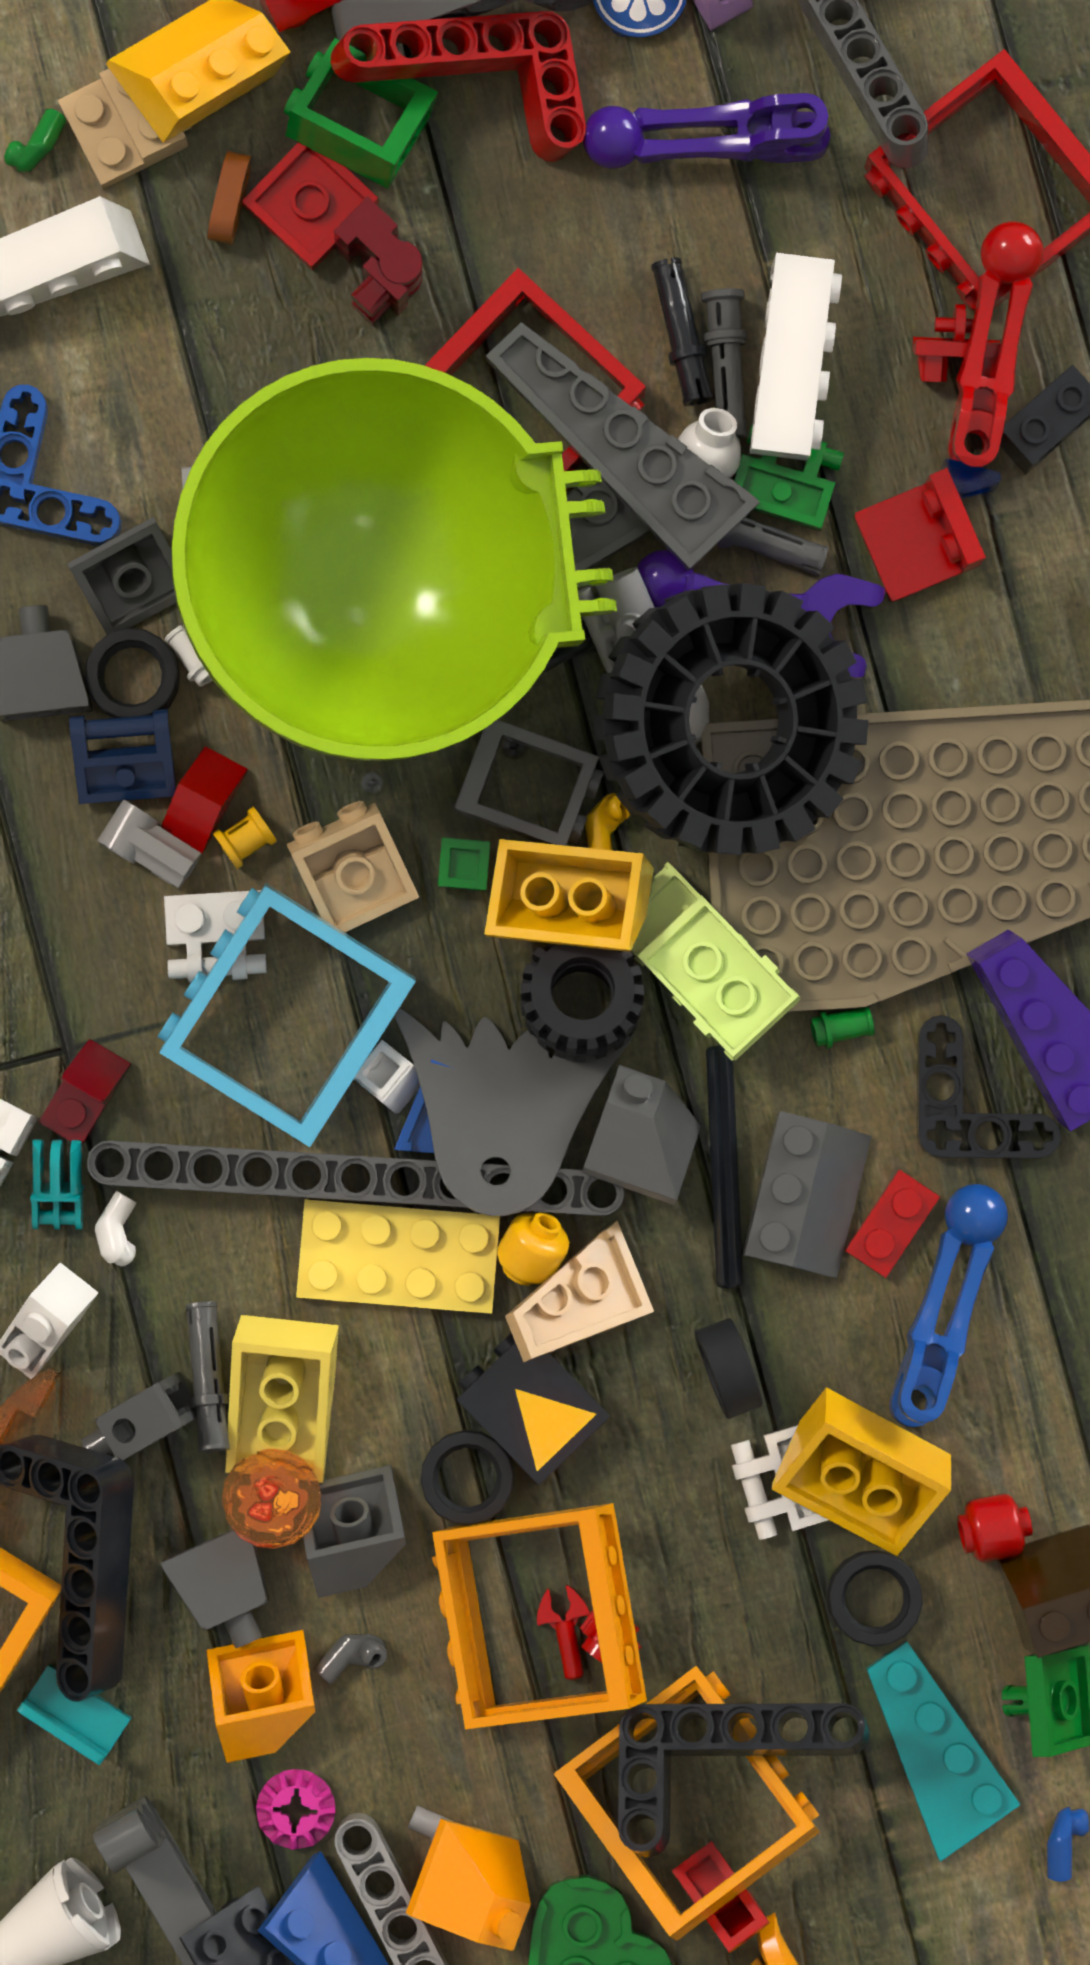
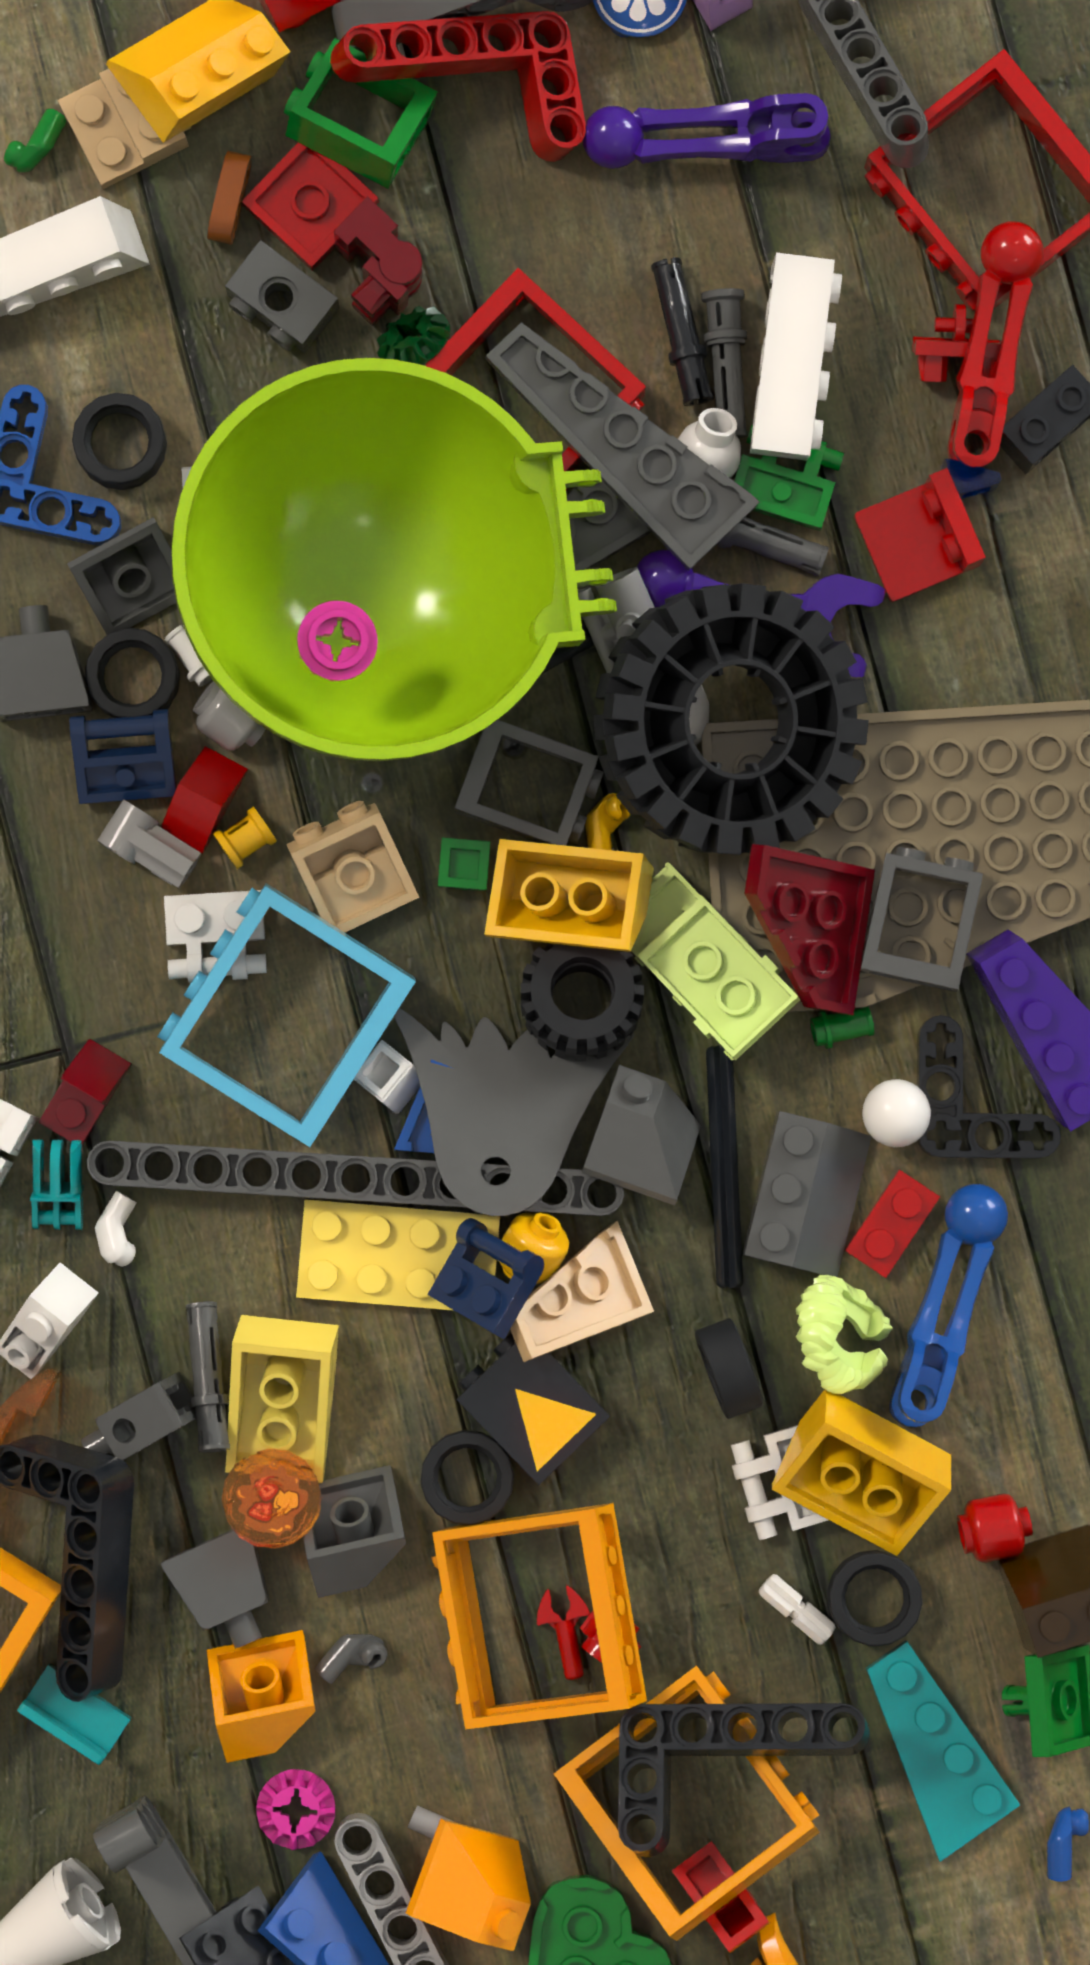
(97, 411): none -> black tyre
(224, 721): none -> light grey head
(269, 272): none -> dark grey brick
(355, 627): none -> dark pink gear
(398, 340): none -> dark green gear
(478, 1293): none -> dark blue plate
(790, 1604): none -> white piece
(814, 920): none -> dark red plate
(822, 1318): none -> yellowish green piece
(896, 1113): none -> white piece
(912, 970): none -> dark grey window

